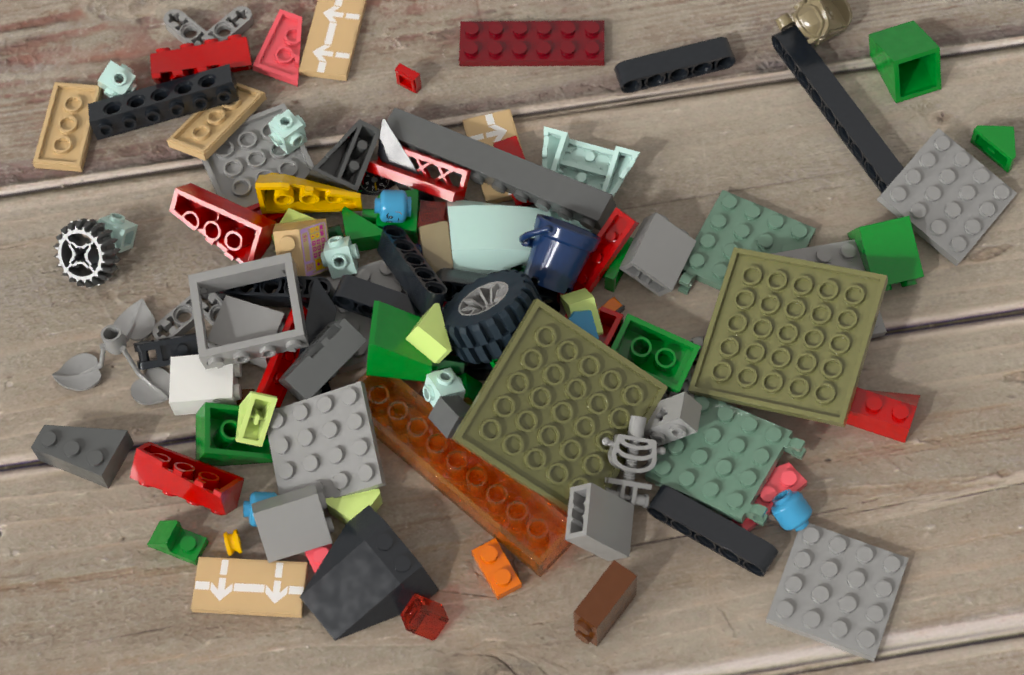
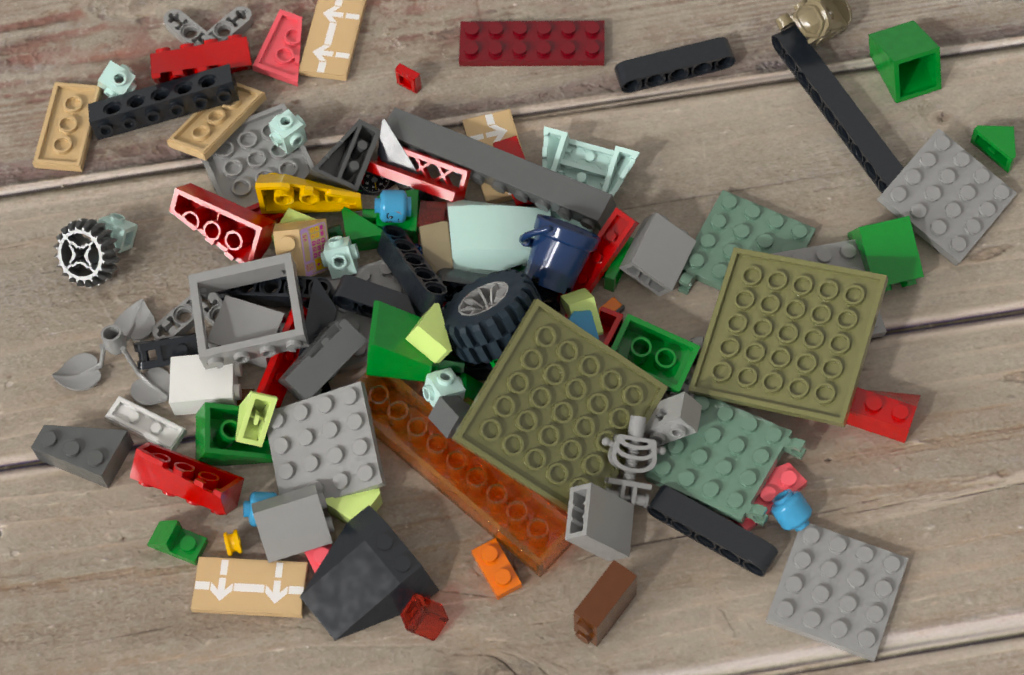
(145, 424): none -> white tile

